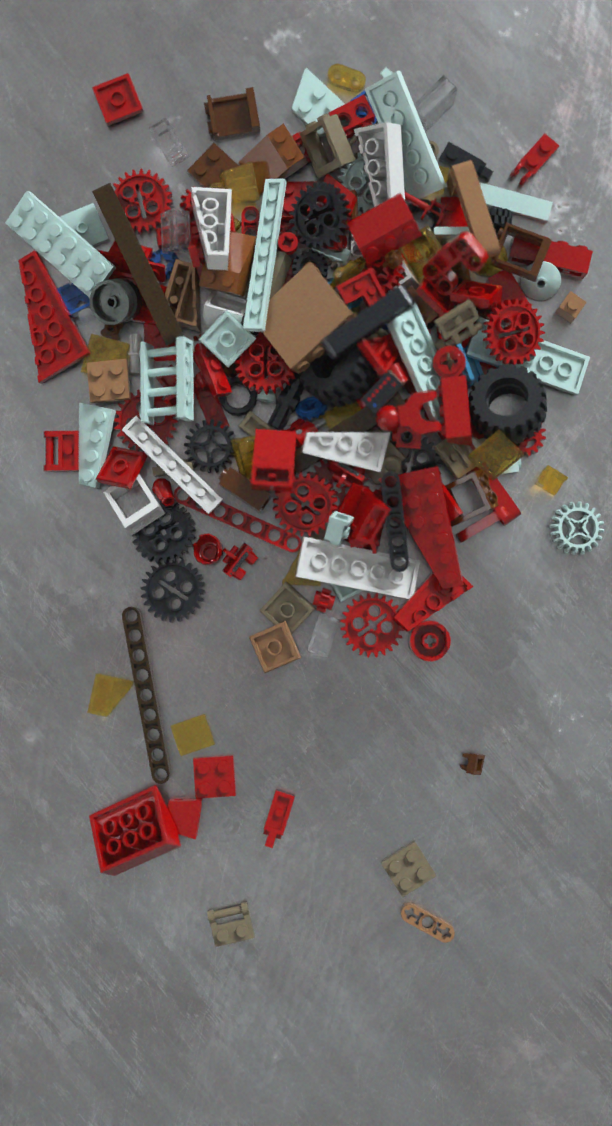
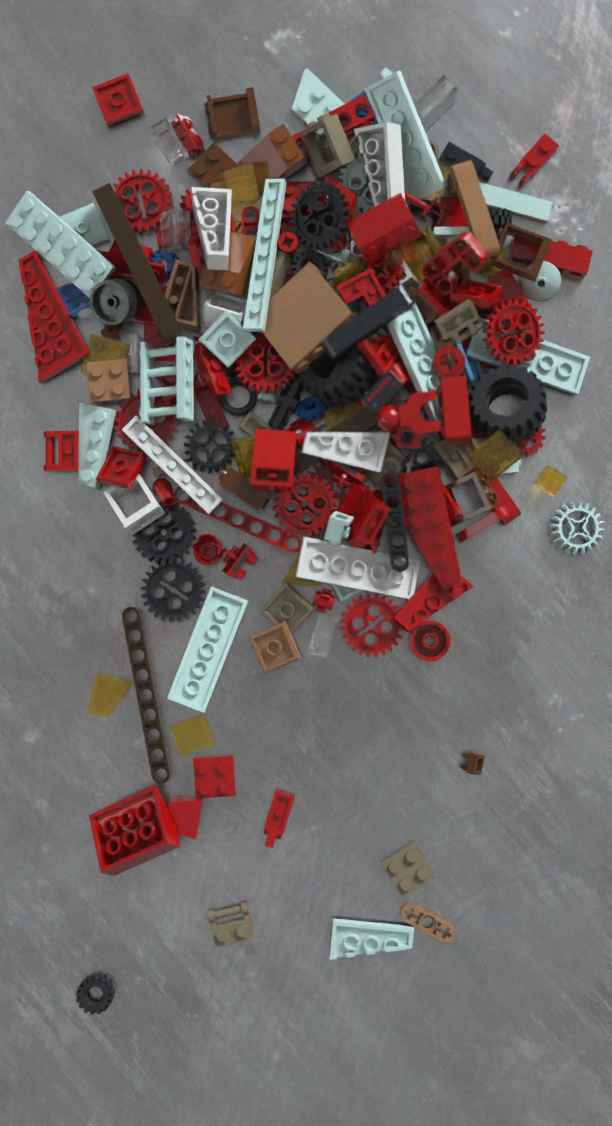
(92, 1006): none -> black tyre
(183, 128): none -> red hinge
(207, 649): none -> light aqua plate
(347, 75): clear yellow plate -> none
(363, 937): none -> light aqua wing
(570, 307): medium nougat brick -> none

